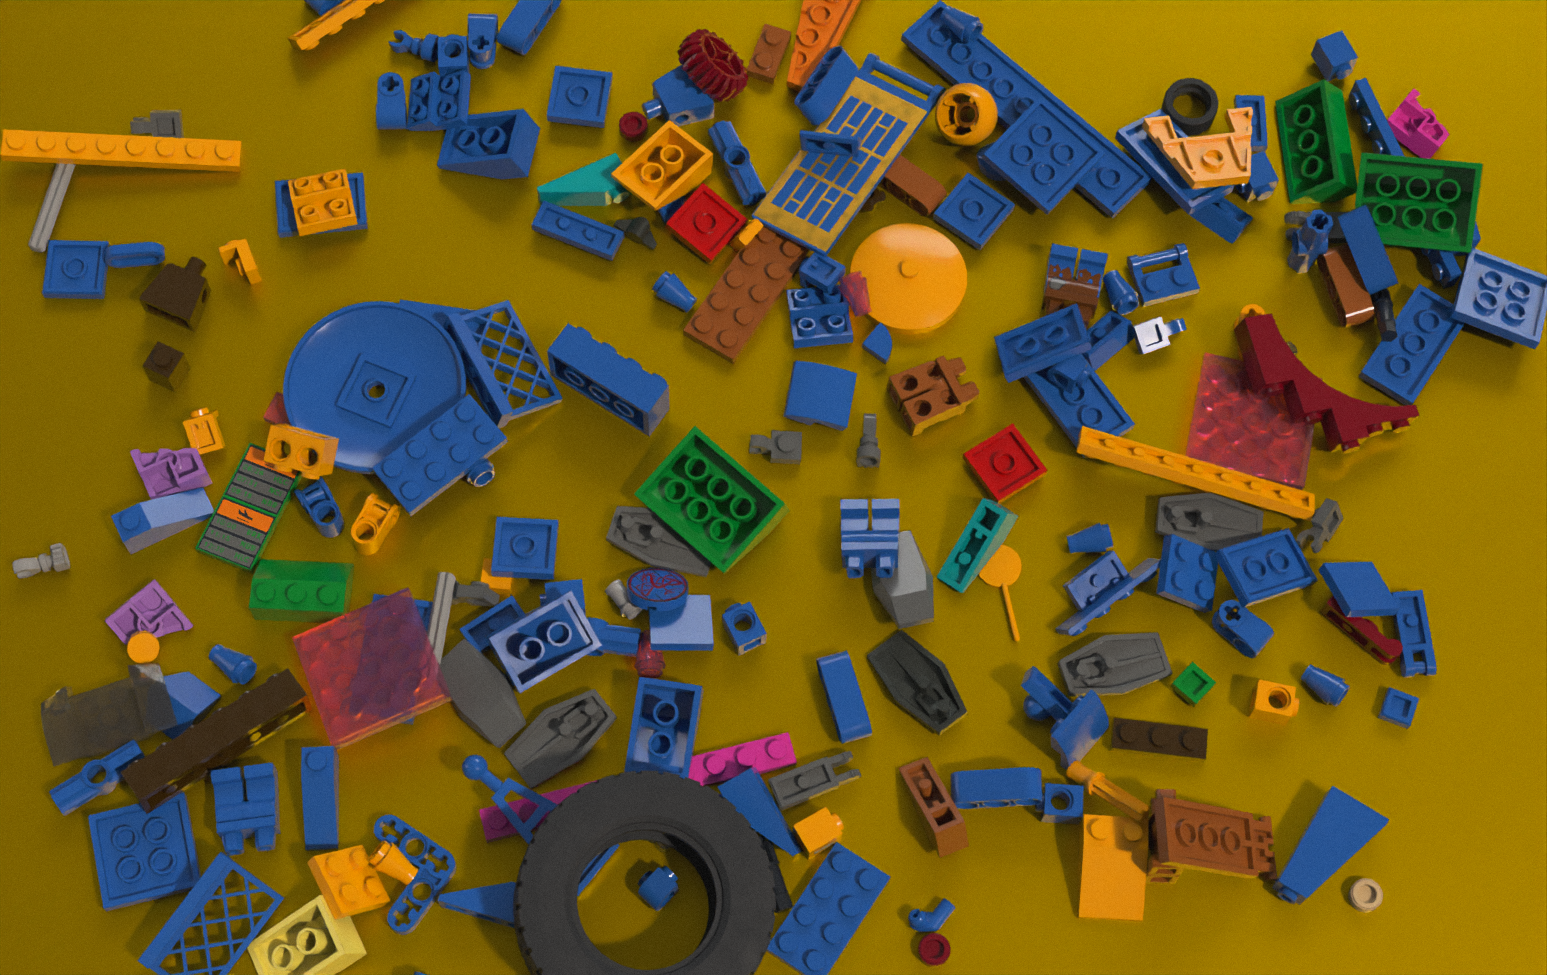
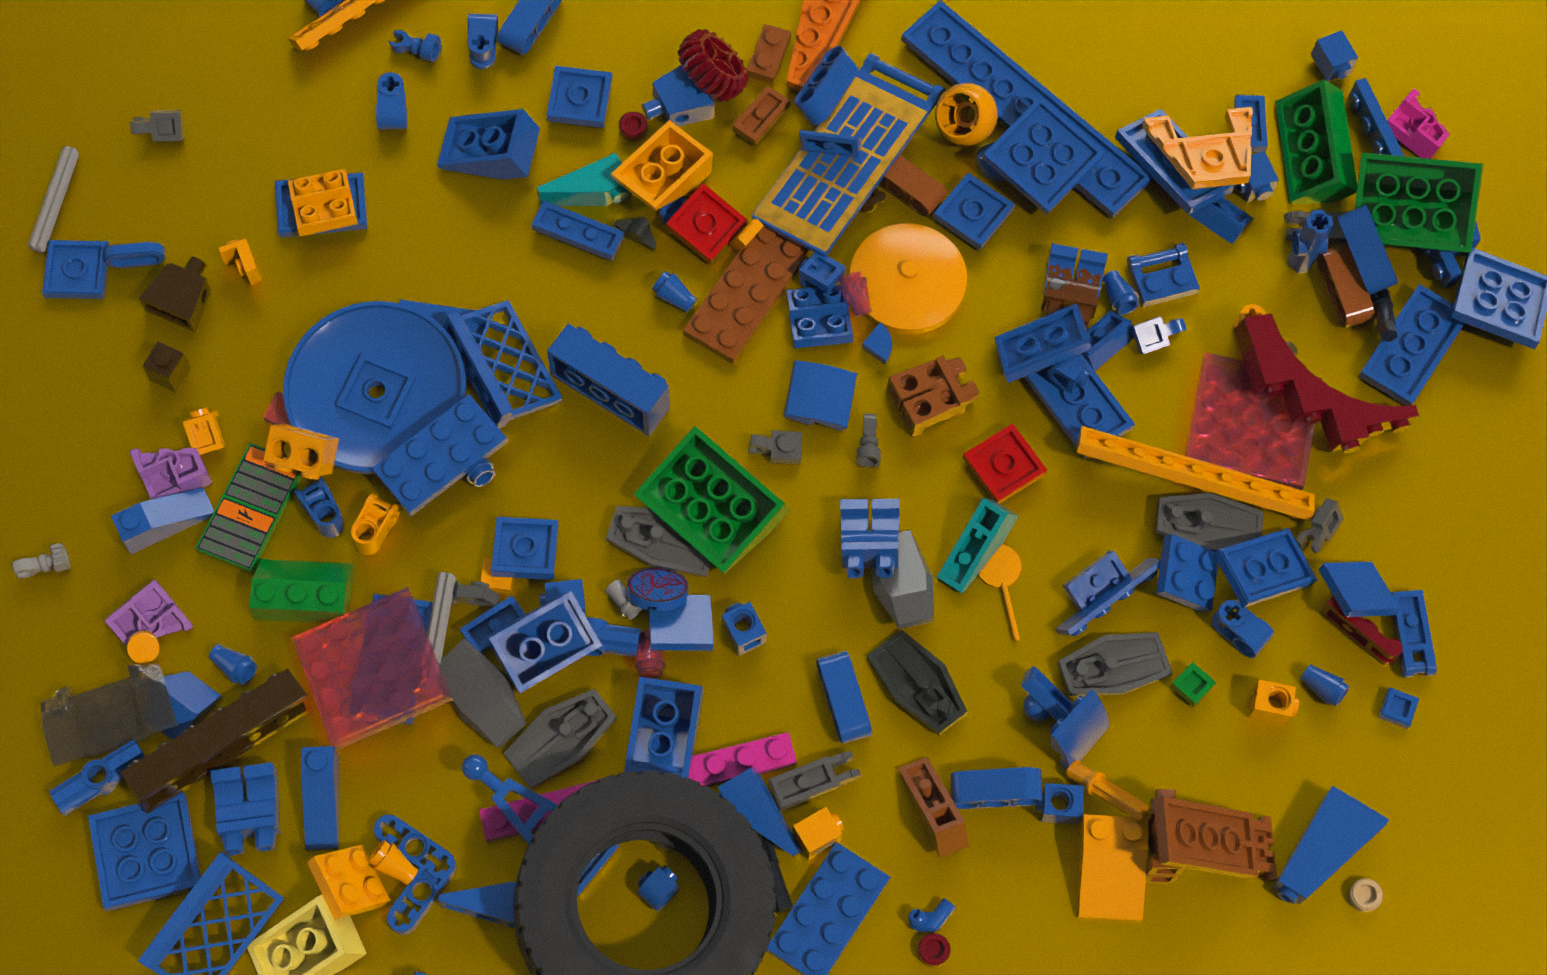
(121, 150): light orange plate -> none
(439, 101): blue slope -> none
(449, 46): blue brick -> none
(742, 176): blue piece -> none
(761, 115): none -> dark orange plate
(964, 25): blue cone -> none
(1092, 539): blue cone -> none
(1159, 740): dark brown plate -> none
(1195, 88): black tyre -> none

